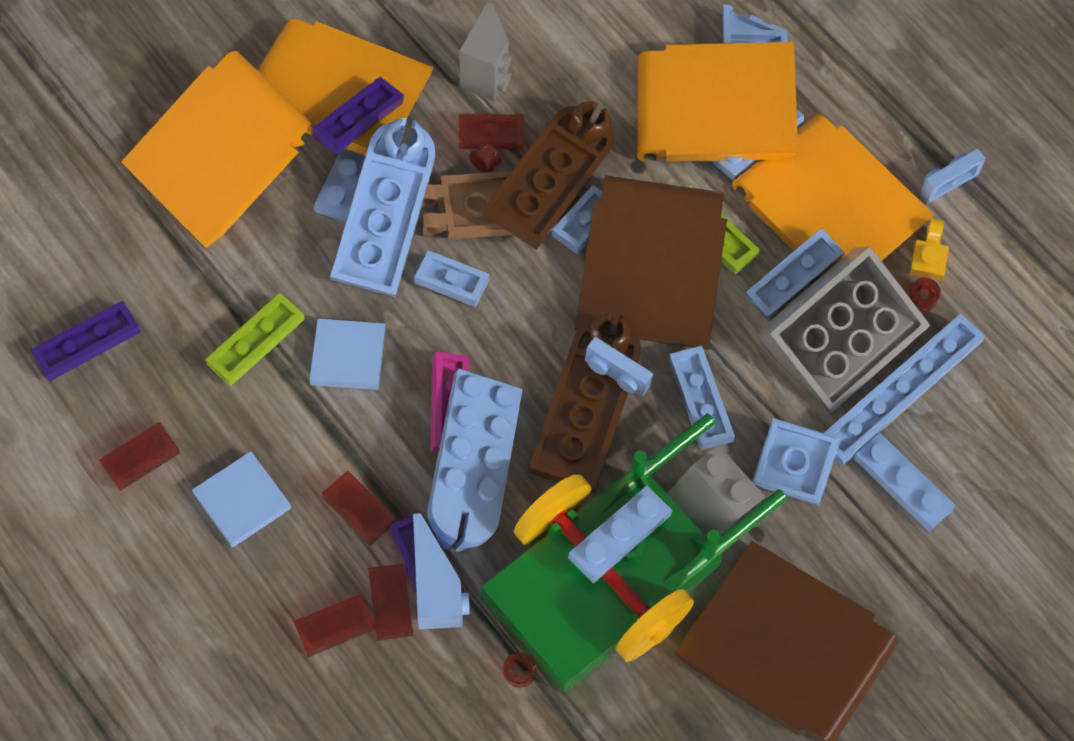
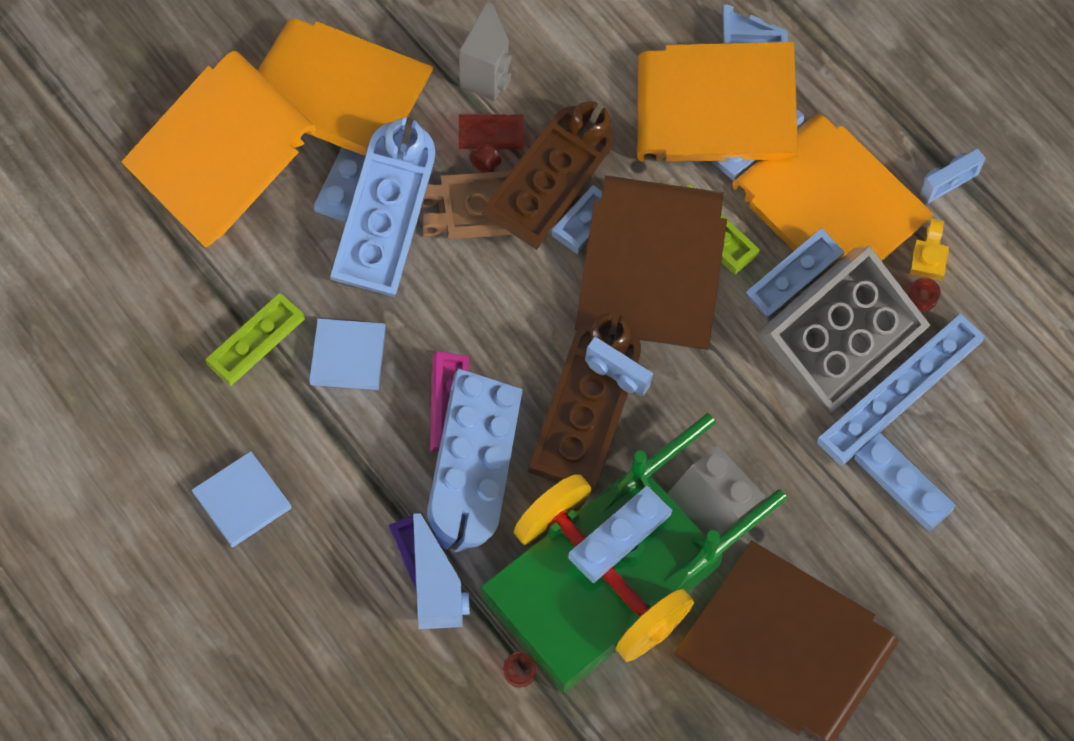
(85, 340): dark purple plate -> none
(139, 456): clear red plate -> none
(334, 625): clear red plate -> none
(357, 115): dark purple plate -> none
(358, 508): clear red plate -> none
(390, 602): clear red plate -> none
(451, 278): light blue plate -> none
(701, 395): light blue plate -> none
(796, 461): light blue tile -> none

